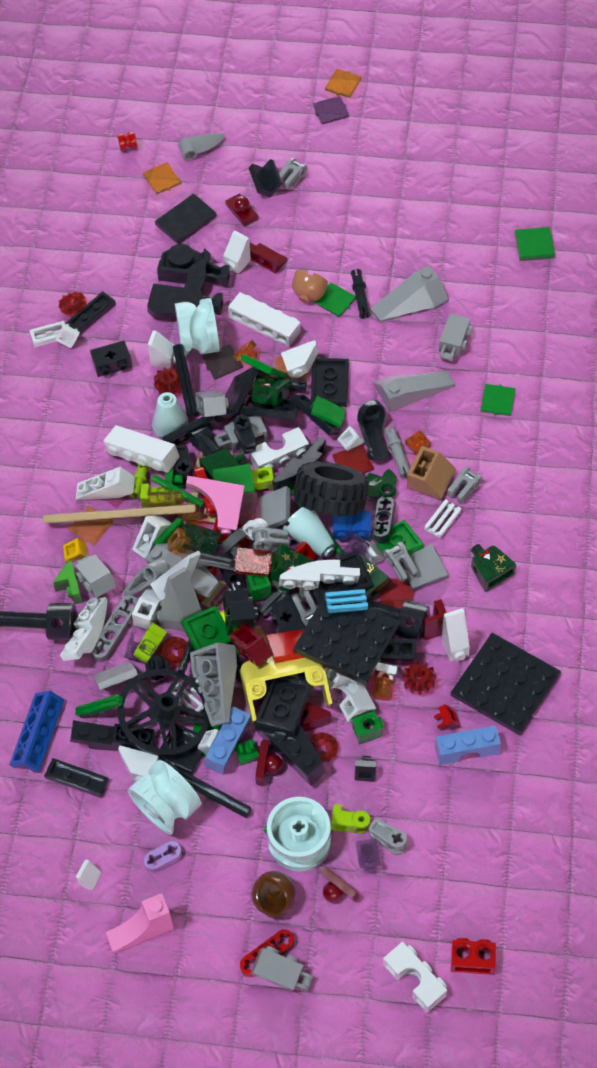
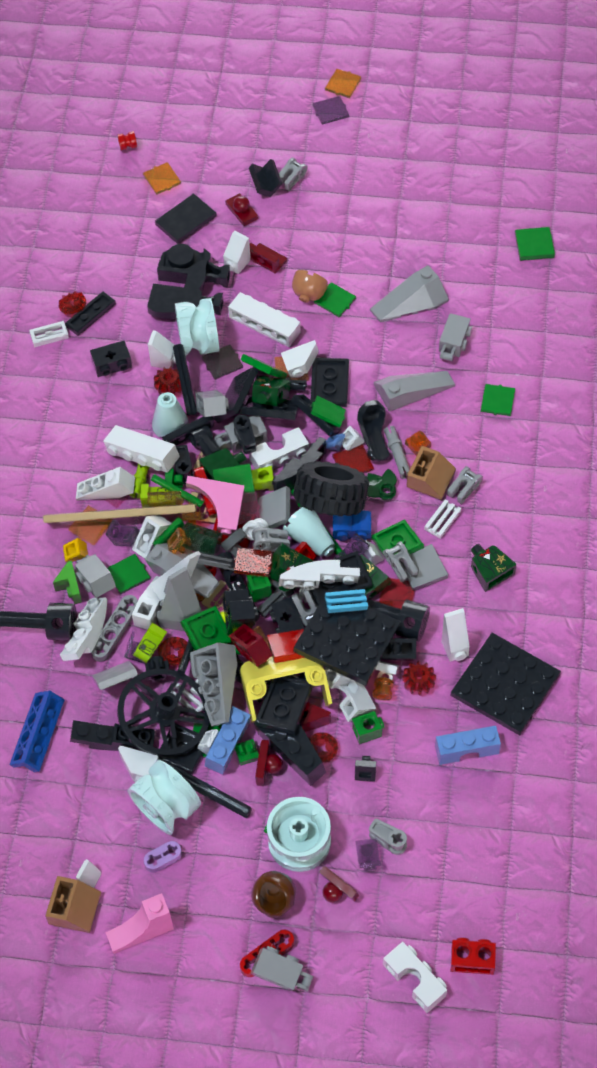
(67, 335): white tile -> none
(72, 904): none -> medium nougat slope
(76, 777): black tile -> none
(99, 705): green axle -> none
(122, 535): none -> clear purple bracket
(128, 573): none -> green piece
(146, 576): light grey piece -> none
(194, 145): light grey piece -> none
(246, 349): clear orange tile -> none
(335, 442): none -> medium blue slope
(348, 821): lime leg -> none
(359, 288): black pin -> none
(387, 525): black beam -> none
(434, 625): dark red panel -> none
(448, 716): red tile -> none

